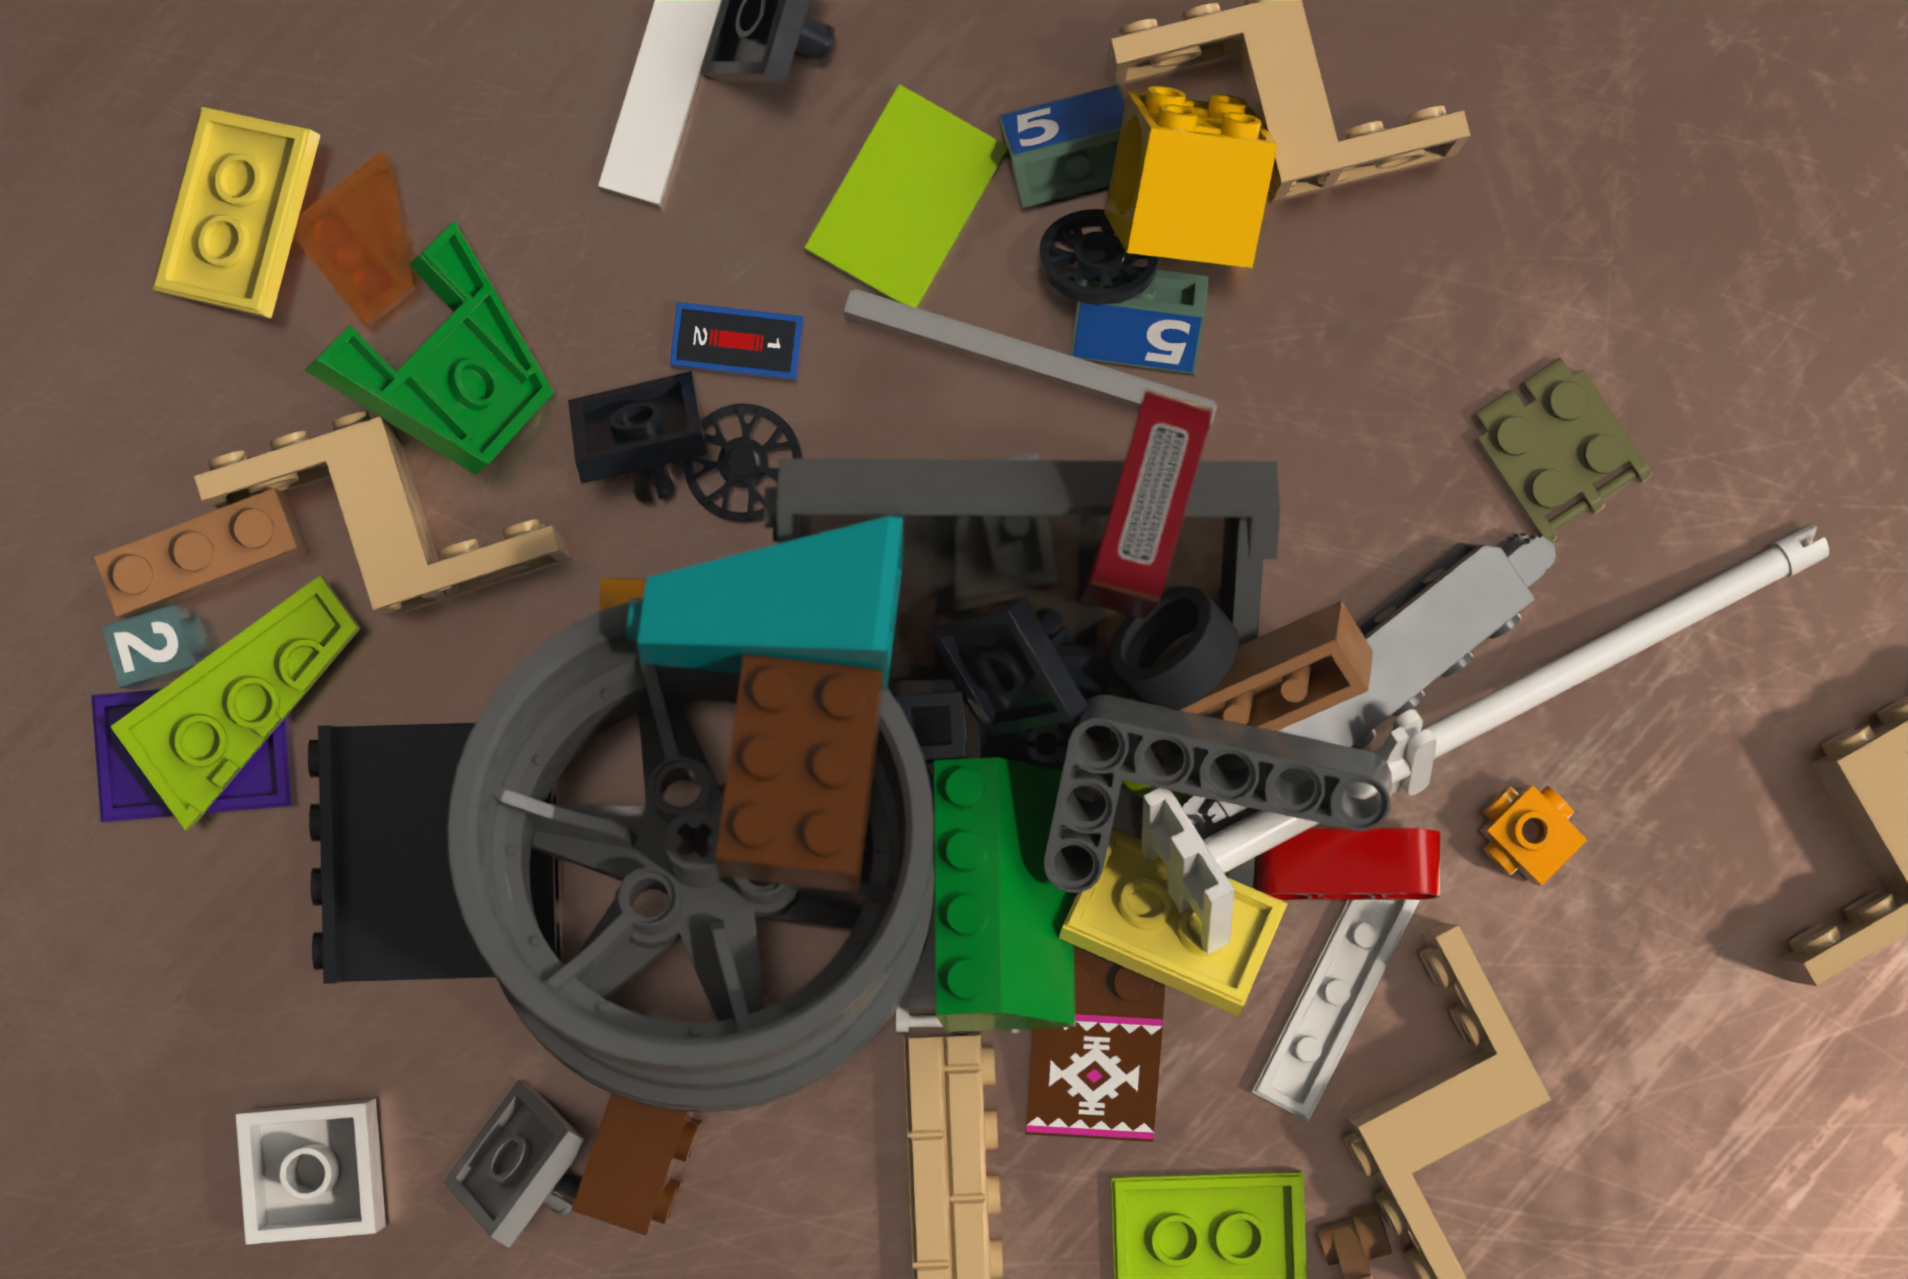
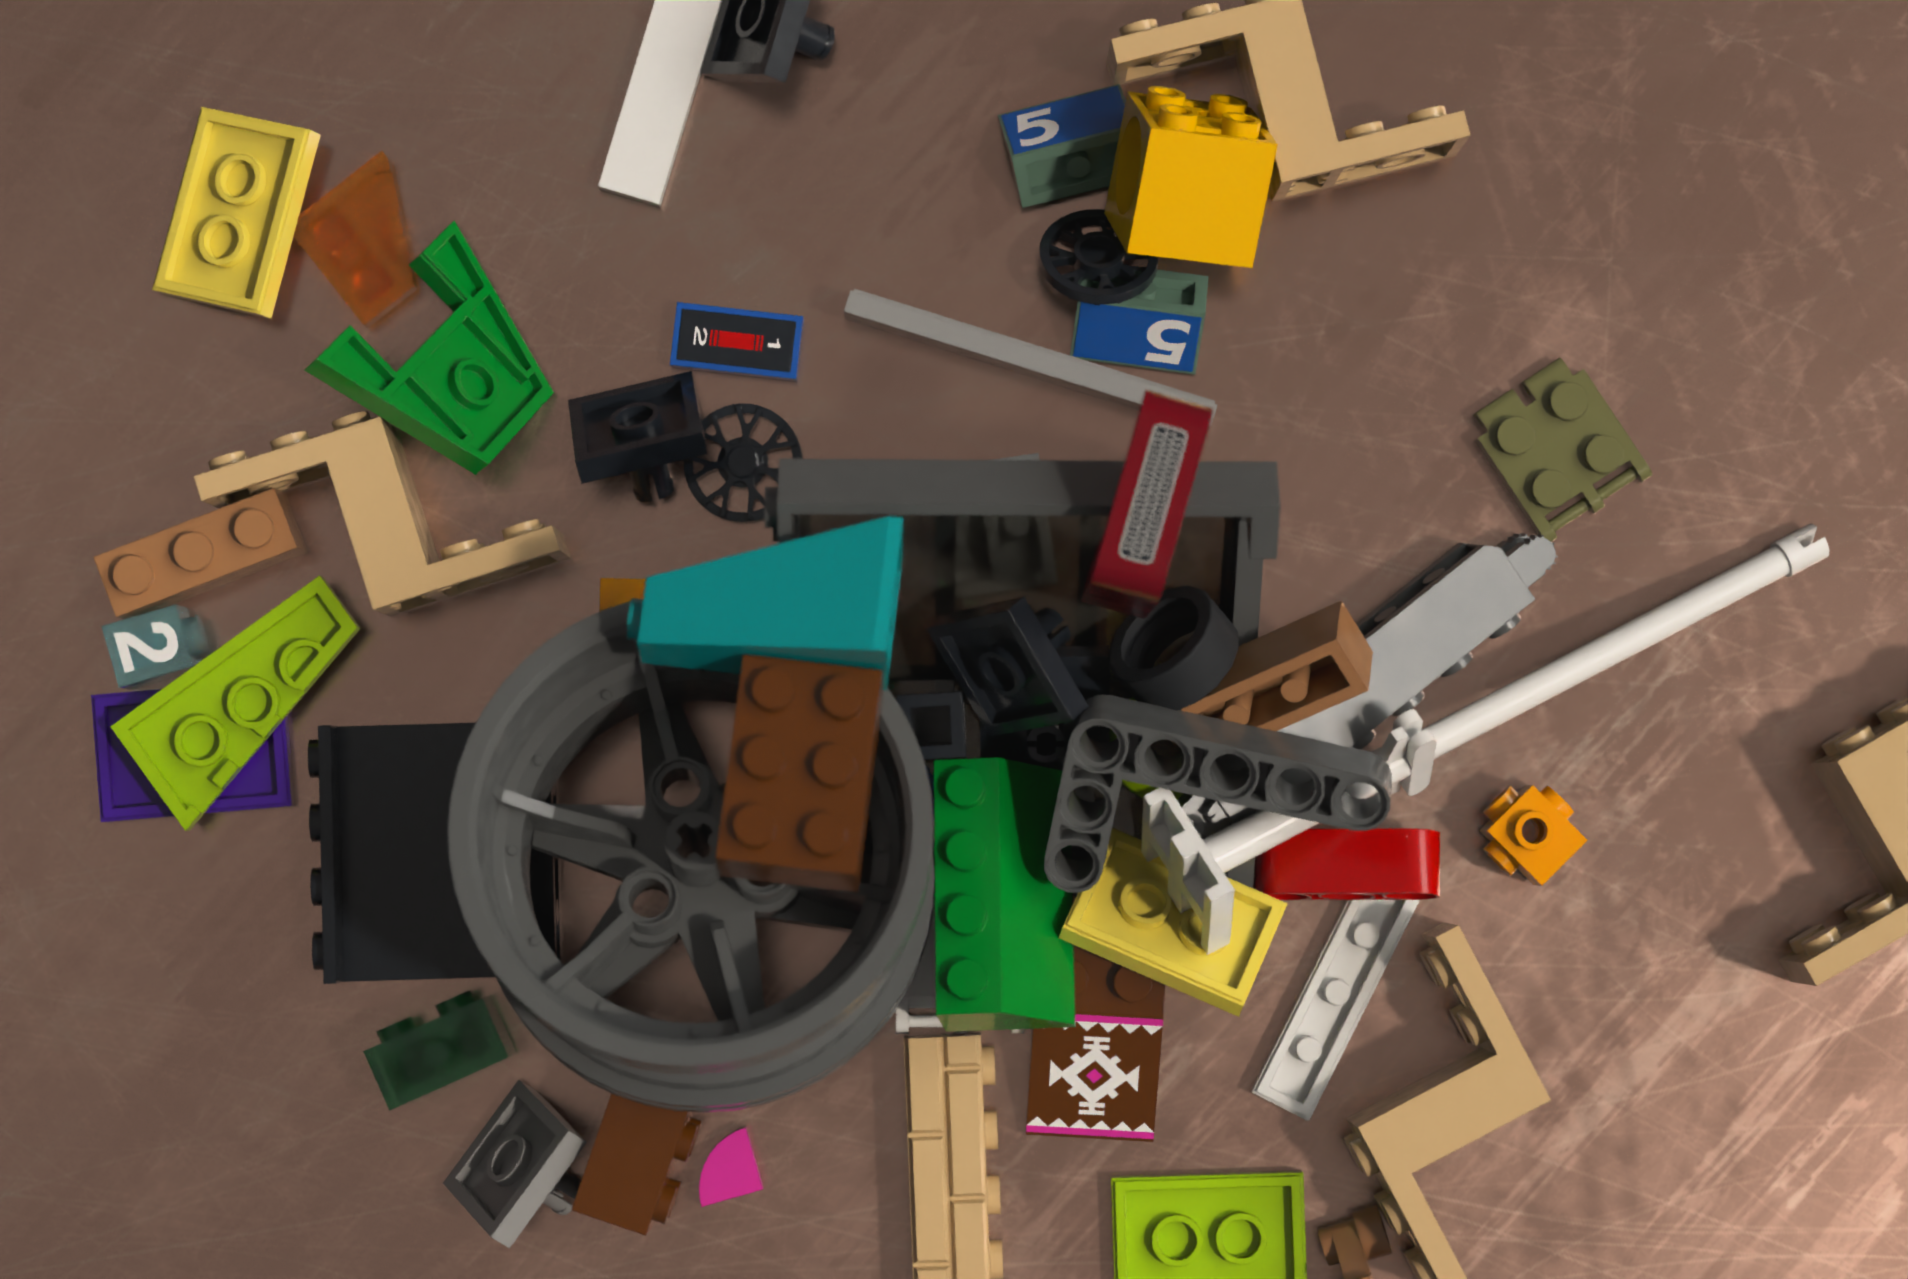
(310, 1171): white brick -> none
(439, 1052): none -> clear green brick
(730, 1170): none -> dark pink tile
(906, 198): lime tile -> none

